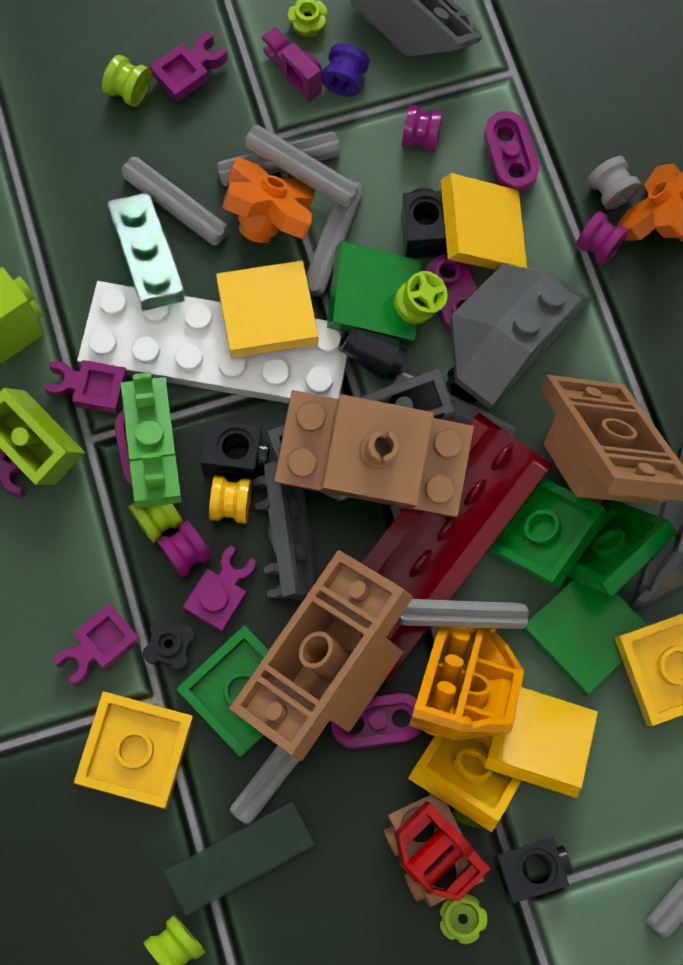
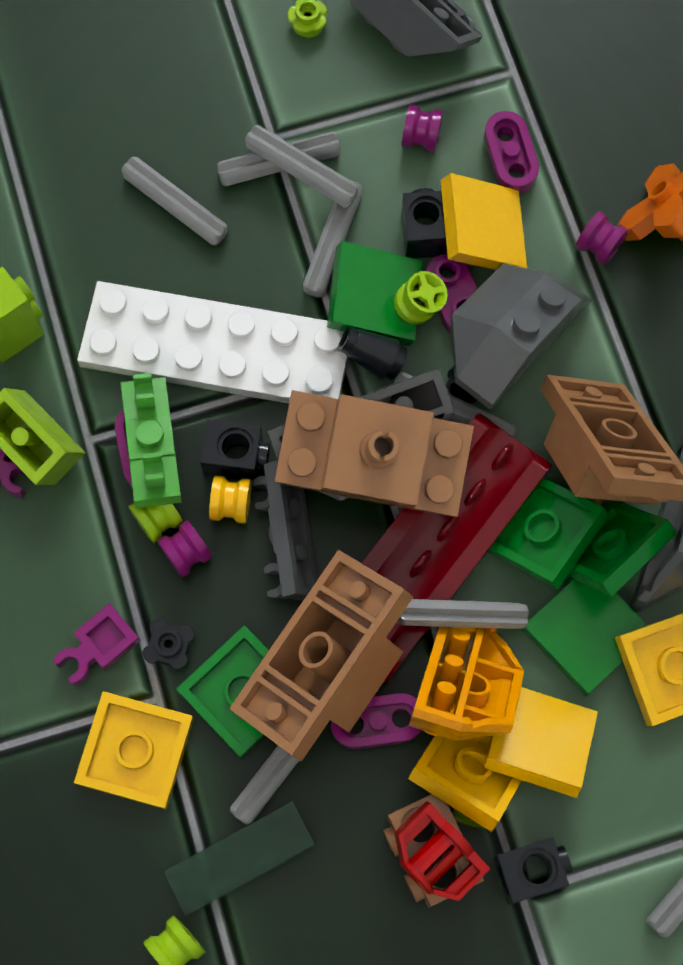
(94, 386): magenta plate -> none
(126, 80): lime wheel -> none
(145, 251): clear green plate -> none
(185, 70): magenta plate -> none
(218, 596): magenta plate -> none
(267, 202): orange plant -> none
(267, 309): yellow tile -> none
(297, 67): magenta plate -> none
(345, 69): dark purple wheel -> none
(476, 922): lime plate -> none
(614, 182): light grey wheel -> none

